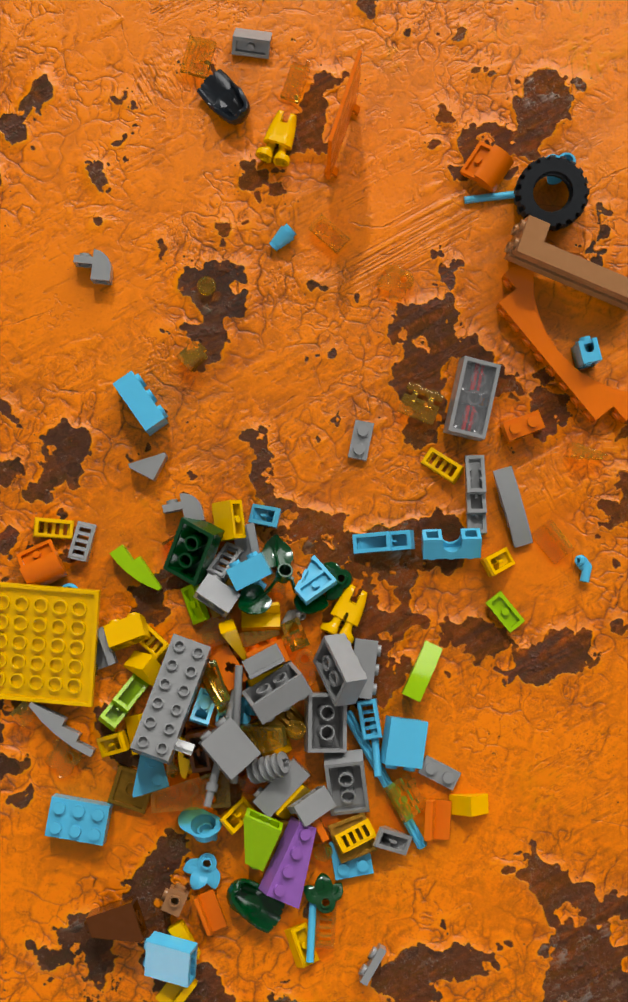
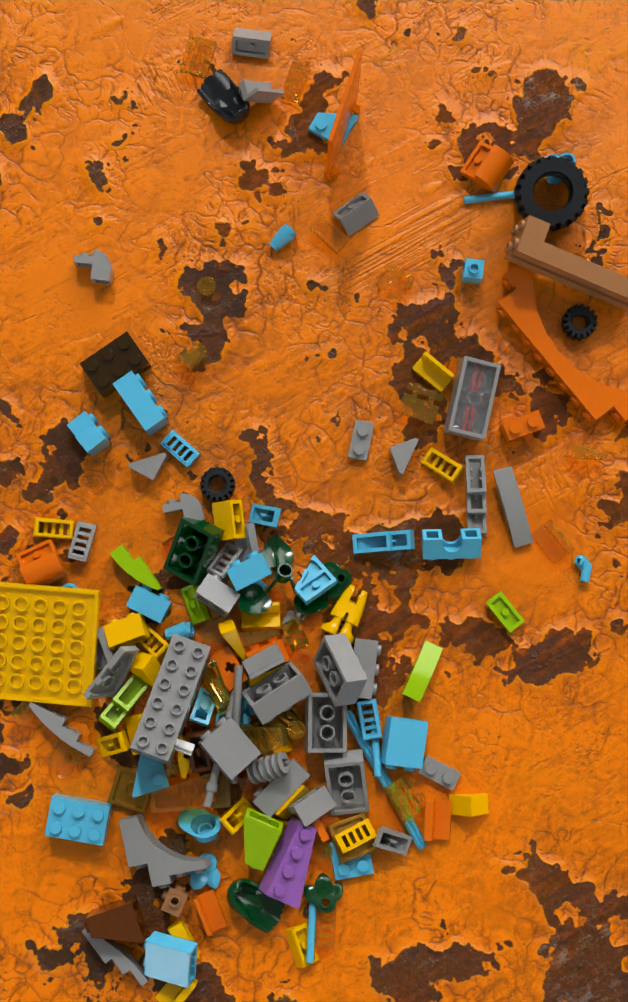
(89, 435): none -> medium azure brick
(110, 949): none -> light grey slope
(113, 363): none -> dark brown brick
(113, 674): none -> light grey wing
(145, 849): none -> light grey arch
(149, 603): none -> medium azure brick
(182, 629): none -> medium azure cone
(190, 461): none -> medium azure slope
(211, 474): none -> black tyre
(259, 92): none -> light grey panel
(281, 134): yellow piece -> none
(324, 122): none -> medium azure wing
(356, 213): none -> light grey panel
(367, 970): light grey plate -> none
(402, 453): none -> light grey slope
(433, 372): none -> yellow panel
(472, 271): none -> medium azure brick
(497, 562): yellow slope -> none
(585, 312): none -> black tyre
(586, 352): medium azure brick -> none

